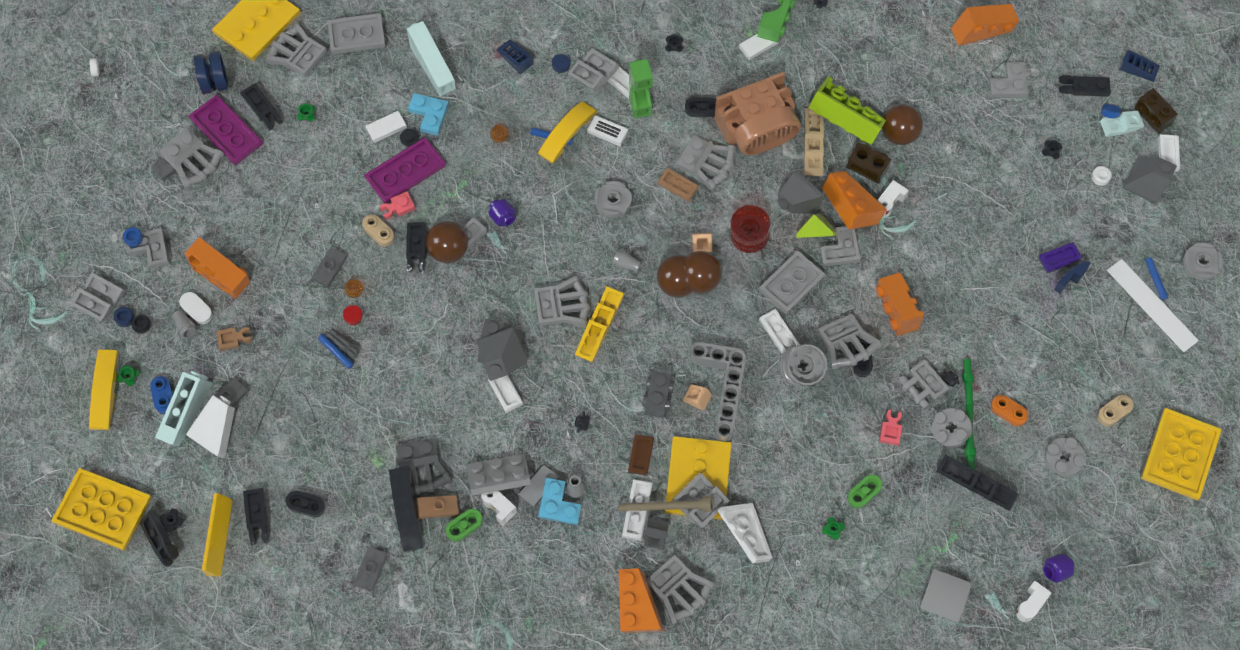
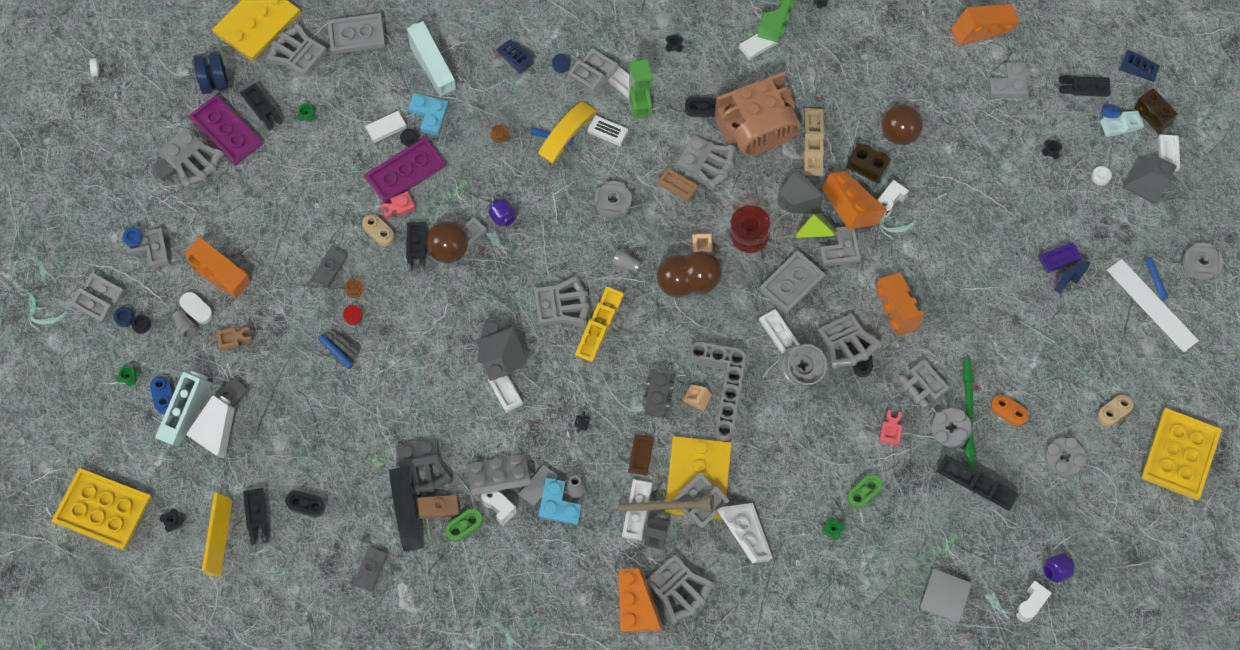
(103, 390): yellow slope -> none
(159, 538): black hinge -> none
(846, 111): lime wedge -> none
(950, 378): black plate -> none

